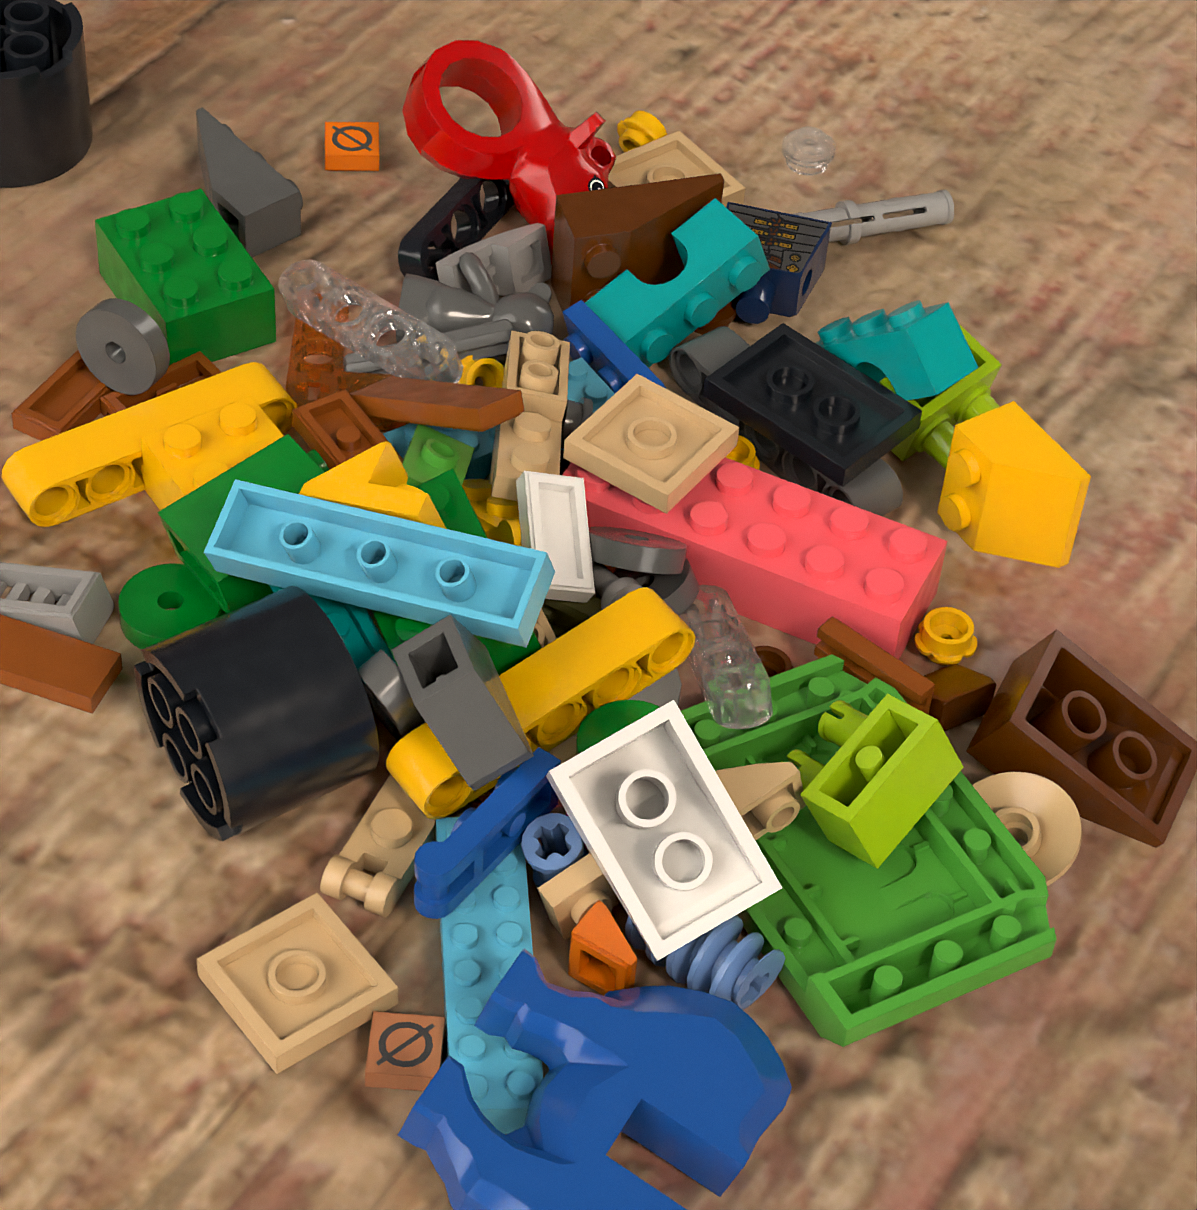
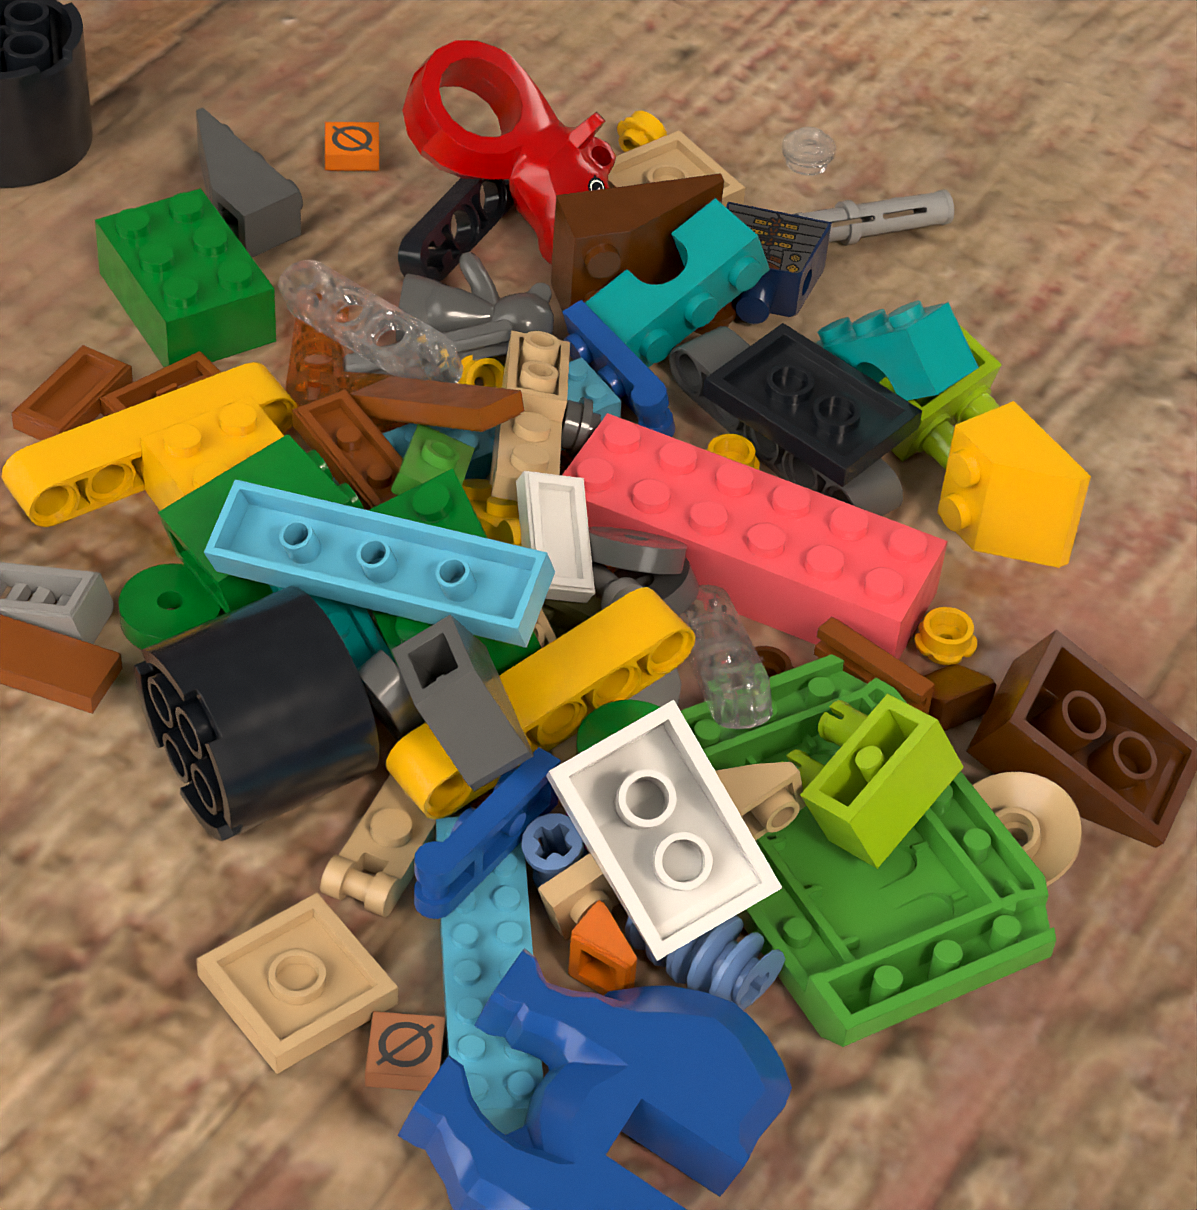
(122, 346): dark grey piece -> none
(376, 484): yellow slope -> none
(511, 258): light grey slope -> none
(651, 443): tan plate -> none

